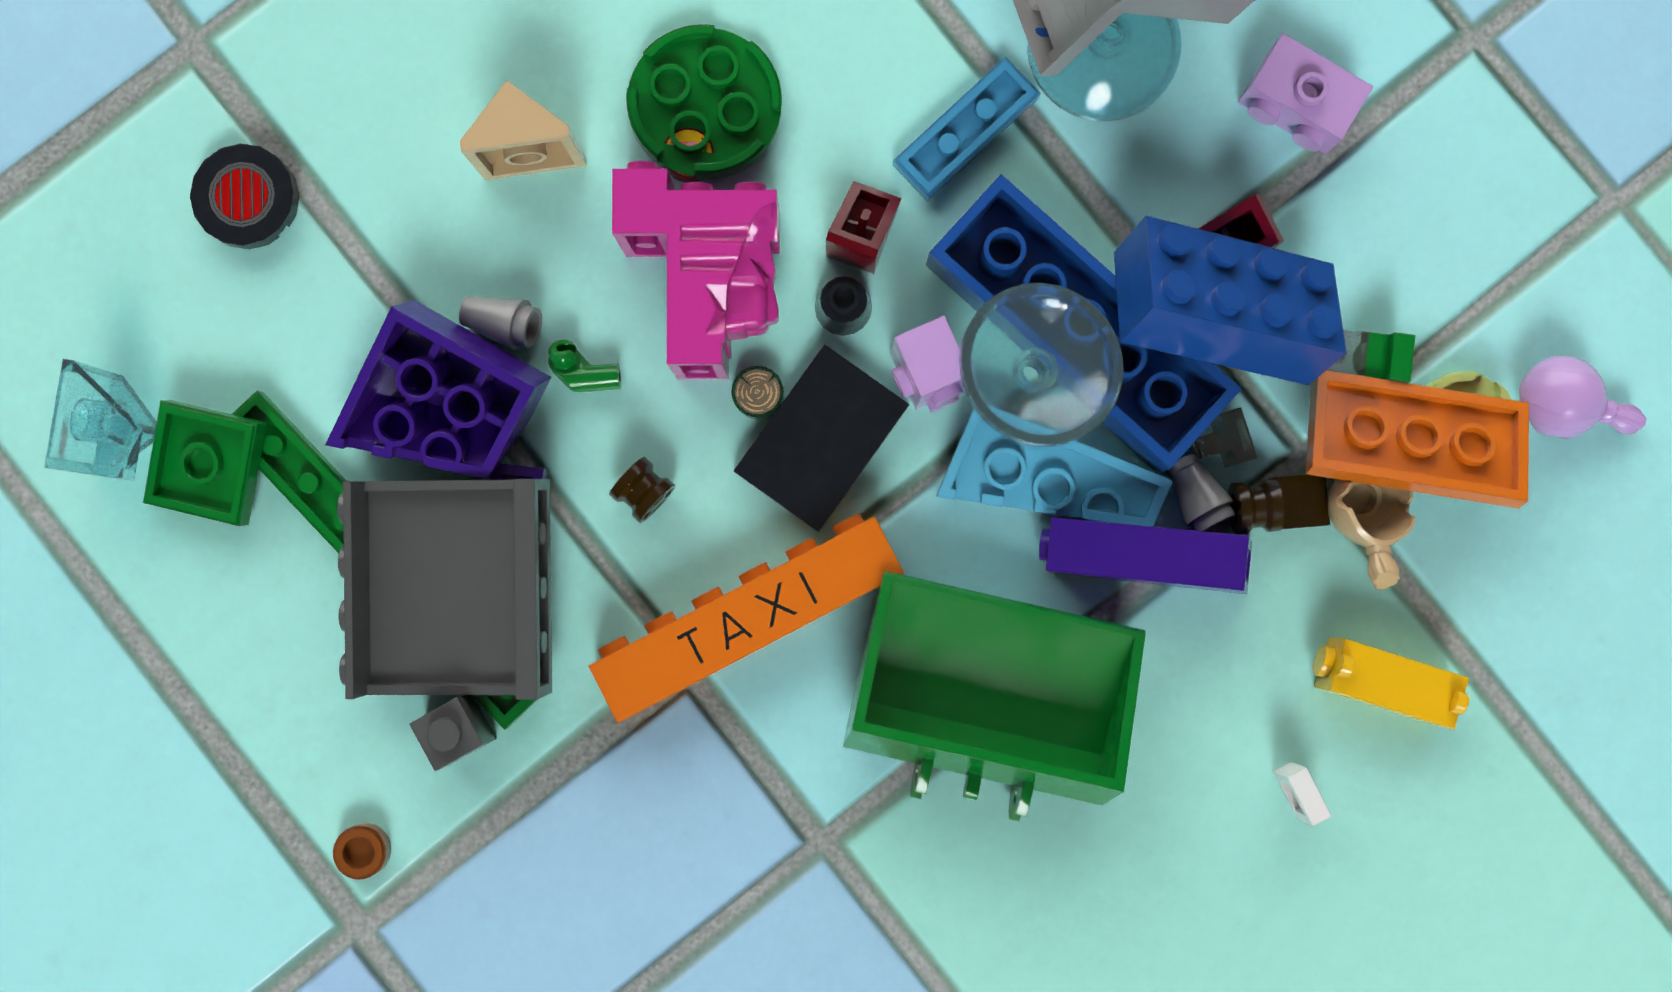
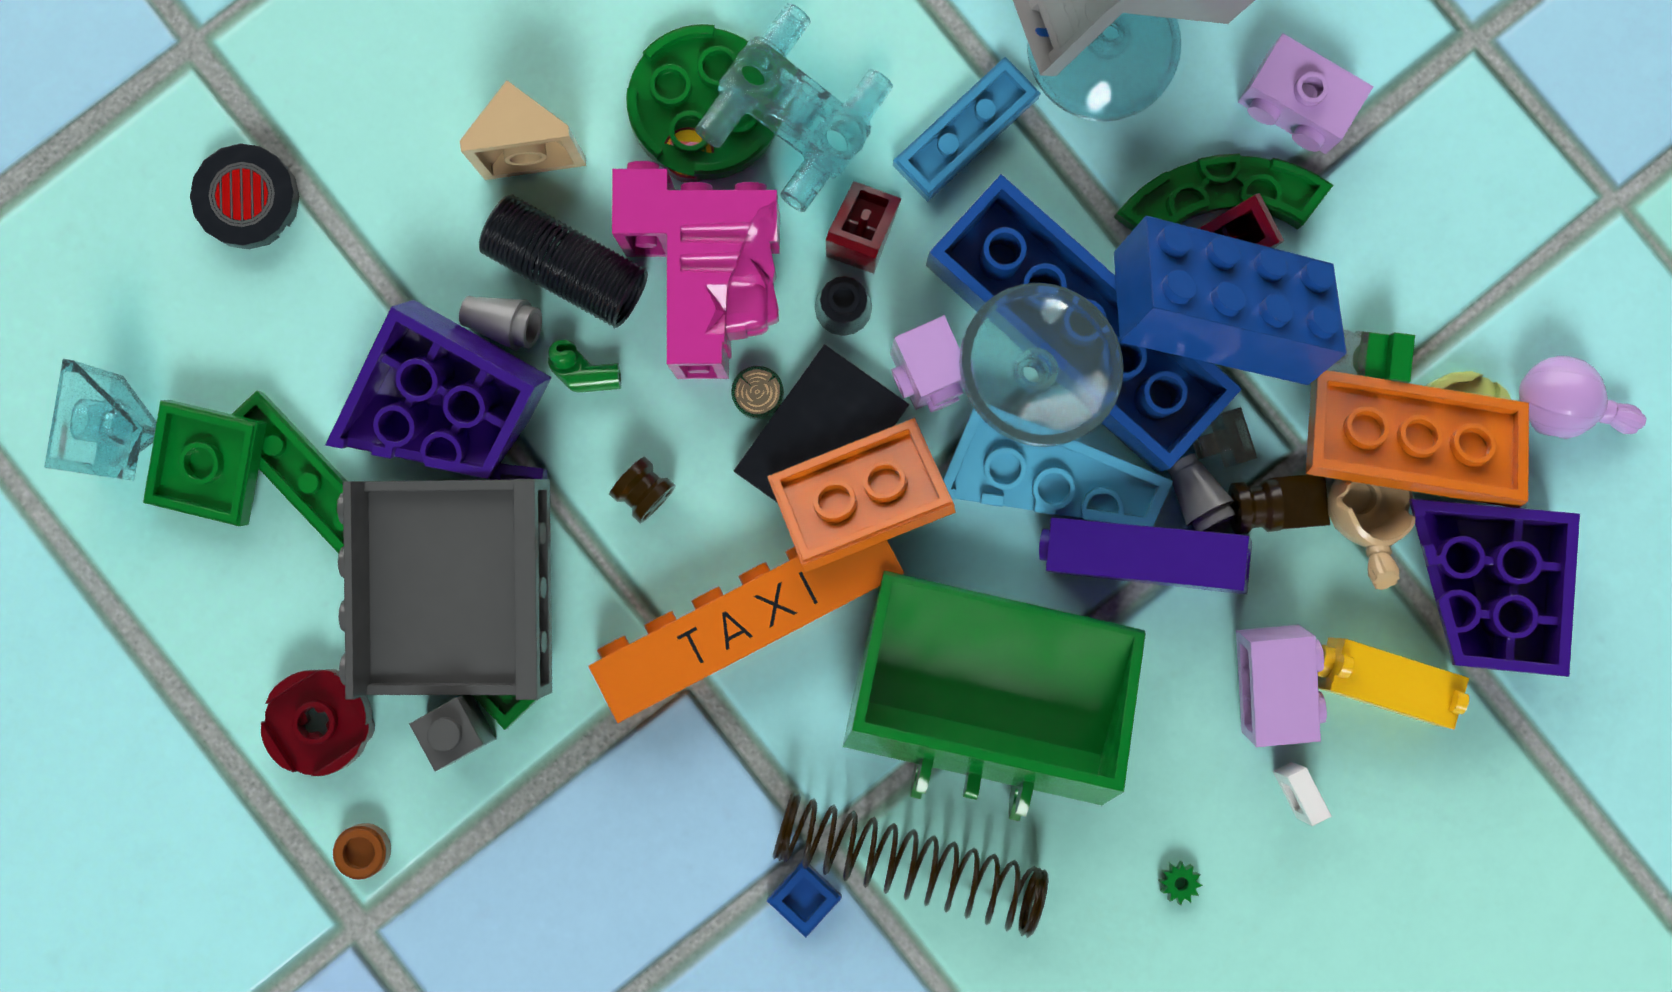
(287, 714): none -> dark red plate
(577, 269): none -> black piece
(794, 107): none -> clear light blue piece
(804, 898): none -> blue tile
(861, 494): none -> orange tile
(1035, 891): none -> dark brown piece
(1190, 882): none -> green piece
(1223, 183): none -> green tile
(1280, 685): none -> lavender brick
(1502, 583): none -> dark purple wedge

